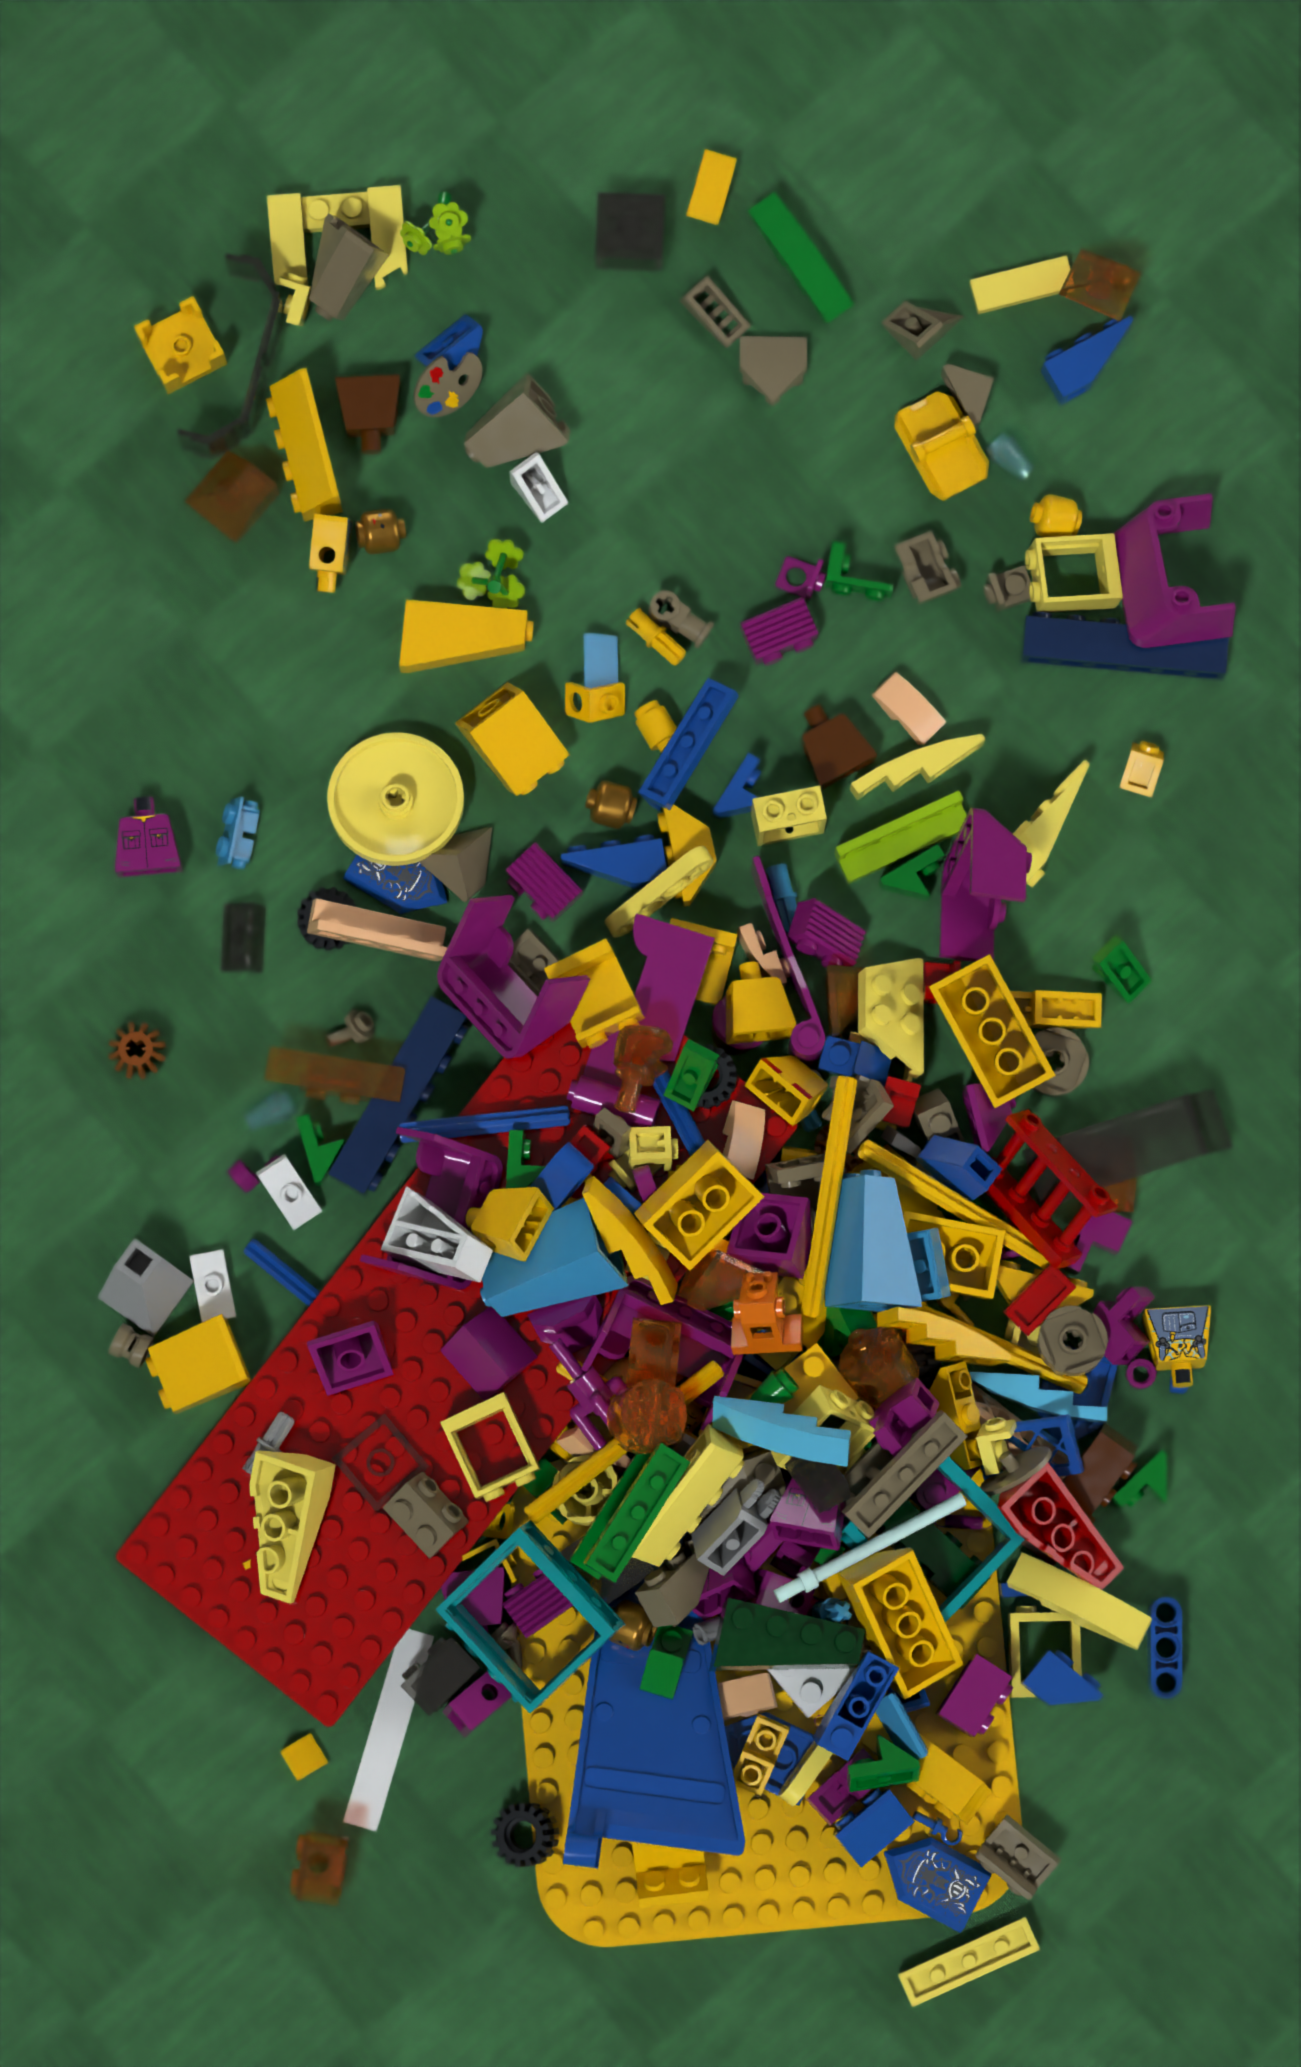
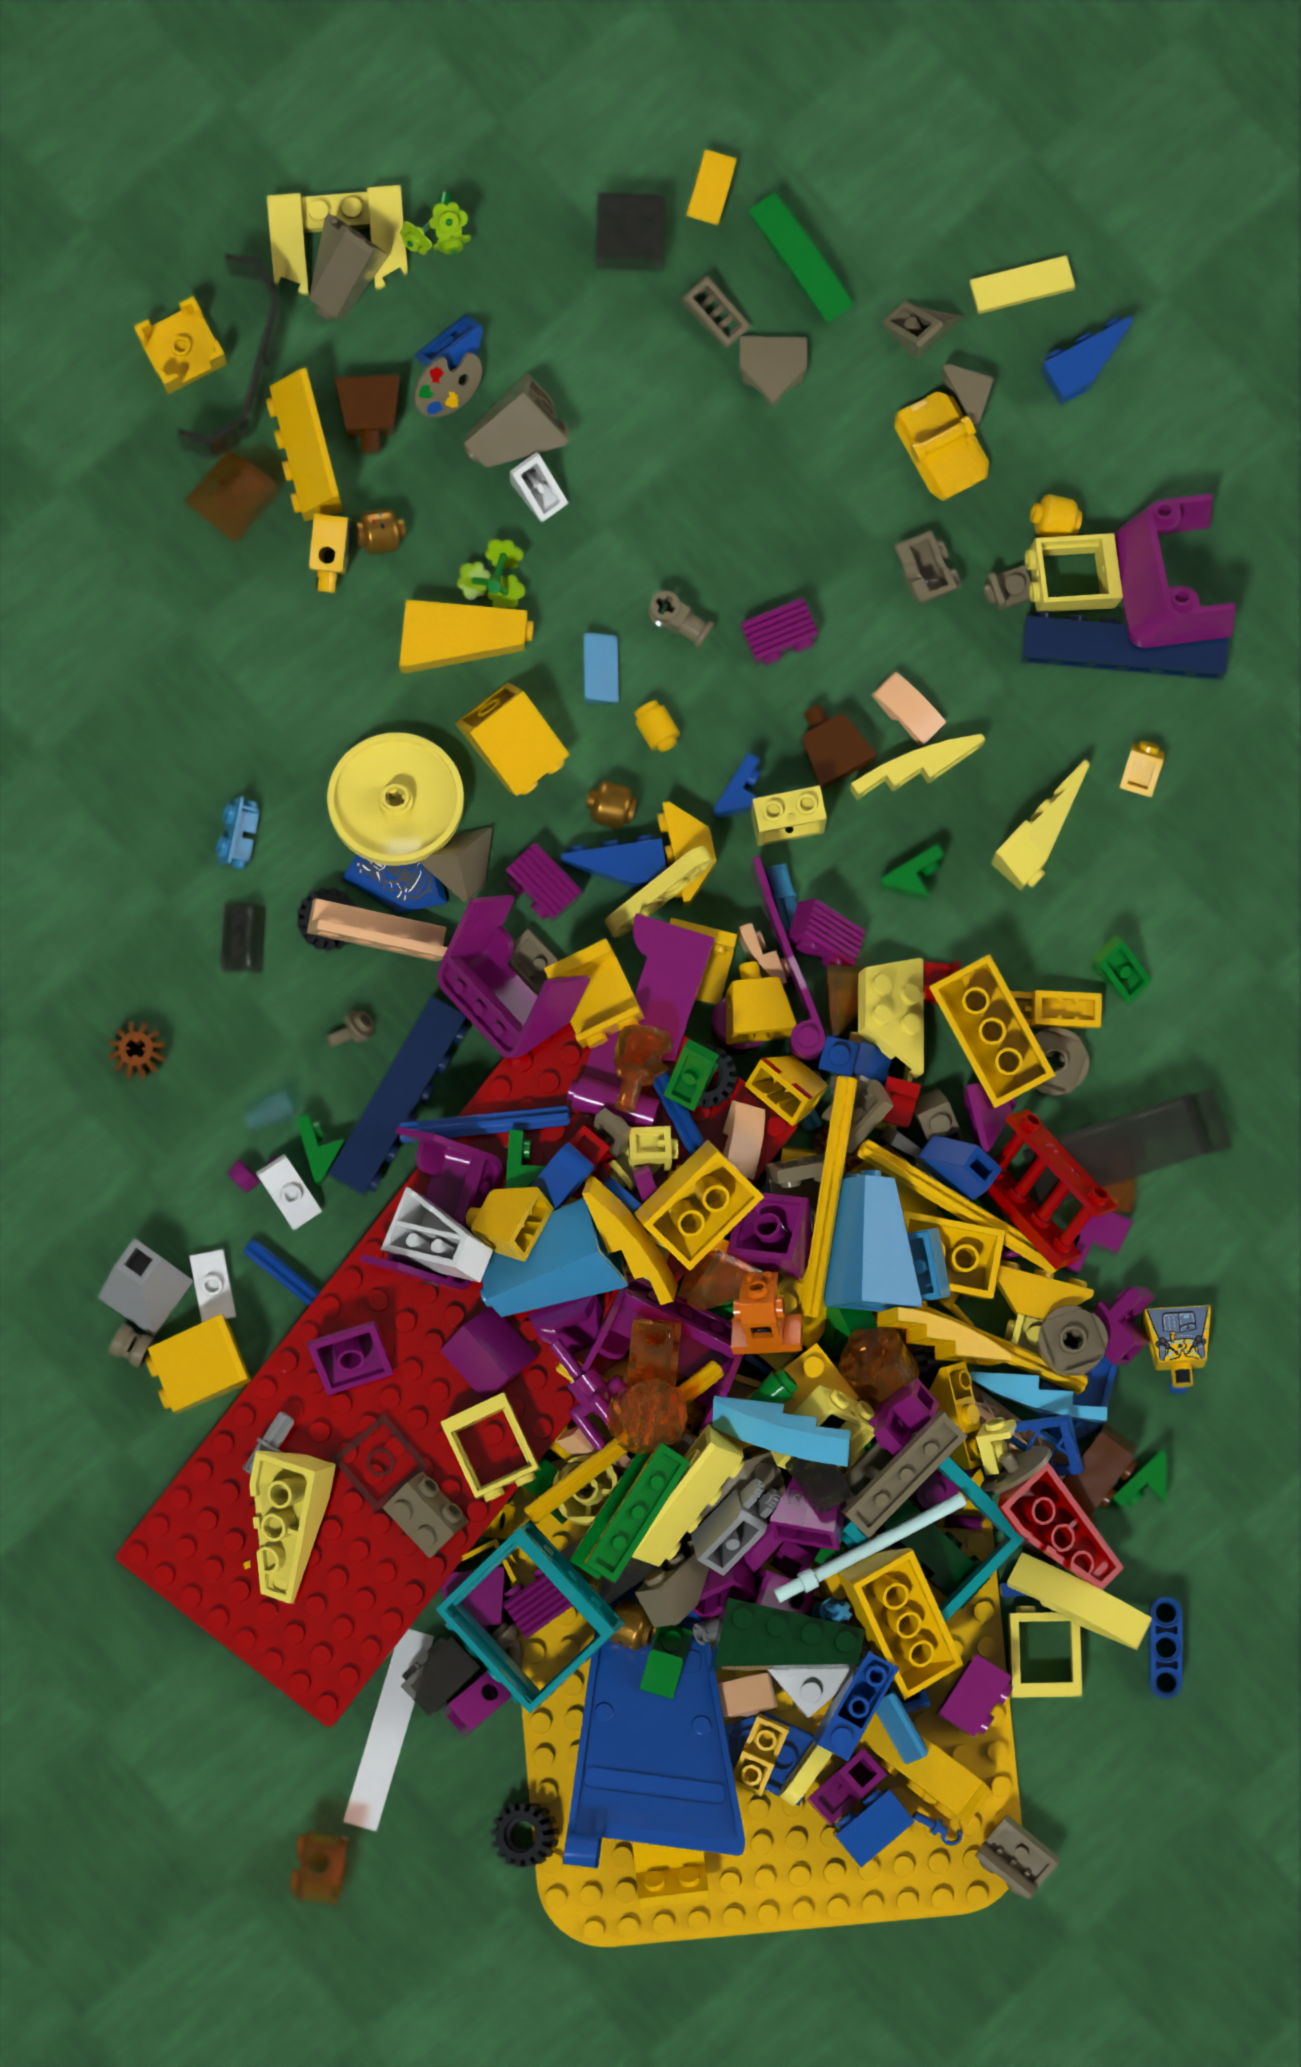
(146, 842): magenta torso -> none
(298, 304): light yellow bracket -> none
(304, 1757): yellow slope -> none
(334, 1076): clear orange bracket -> none
(597, 702): yellow bracket -> none
(656, 636): yellow axle -> none
(688, 744): blue fence -> none
(814, 578): magenta bracket -> none
(844, 585): green bracket -> none
(891, 1769): green slope -> none
(901, 837): lime fence -> none
(937, 1880): blue tile -> none
(968, 1961): light yellow plate -> none
(978, 872): magenta windscreen -> none
(1009, 455): clear light blue cone -> none
(1039, 1299): red tile -> none
(1057, 1683): blue slope -> none
(1101, 284): clear orange slope -> none
(1151, 1373): magenta axle -> none

